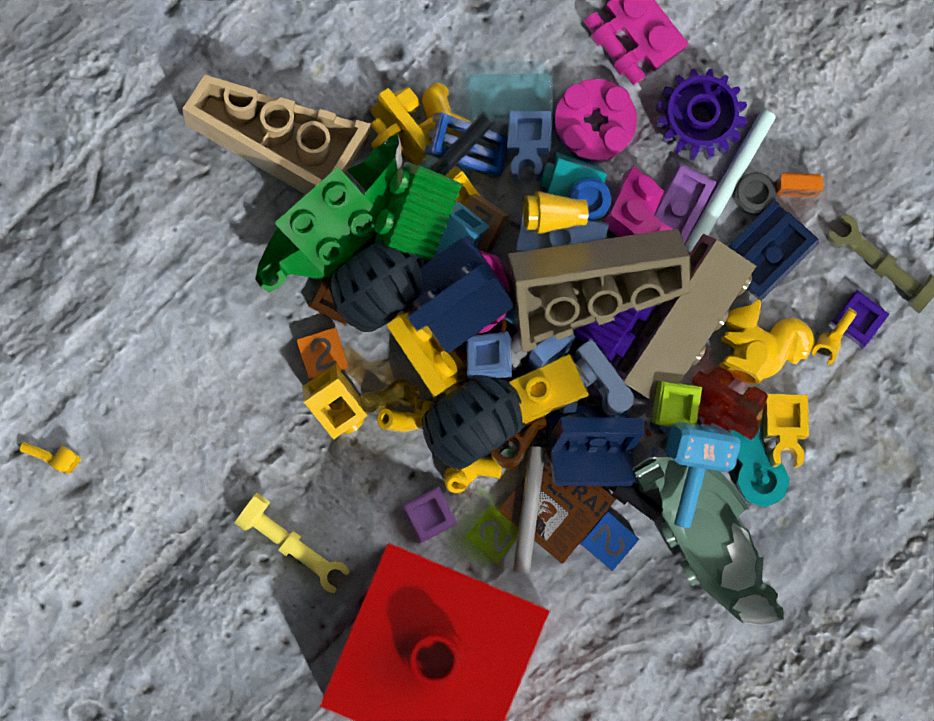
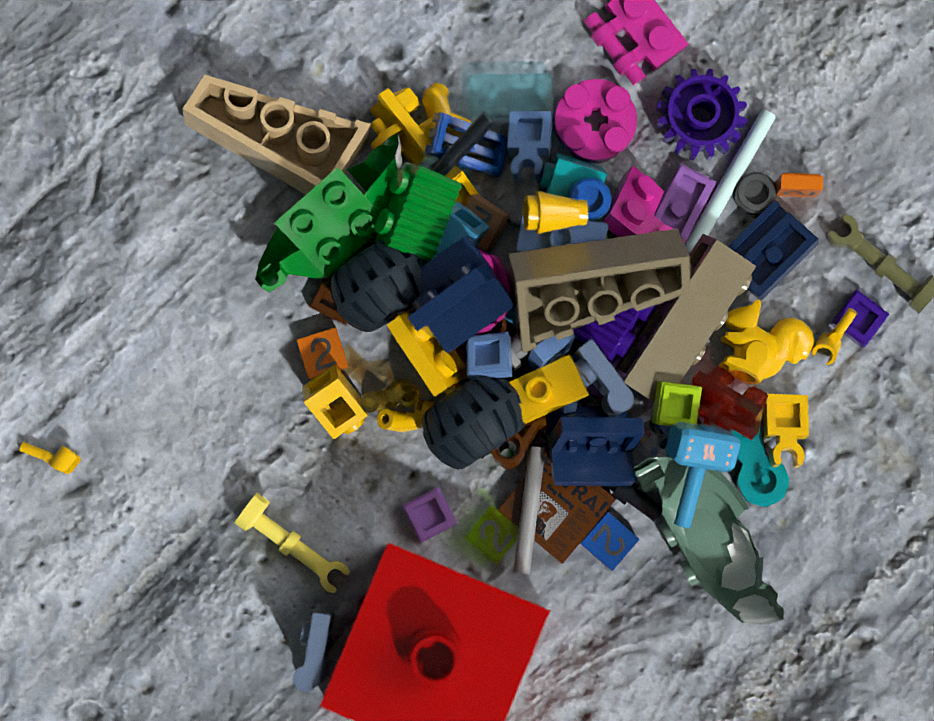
(316, 636): none -> sand blue plate
(458, 480): yellow arm -> none

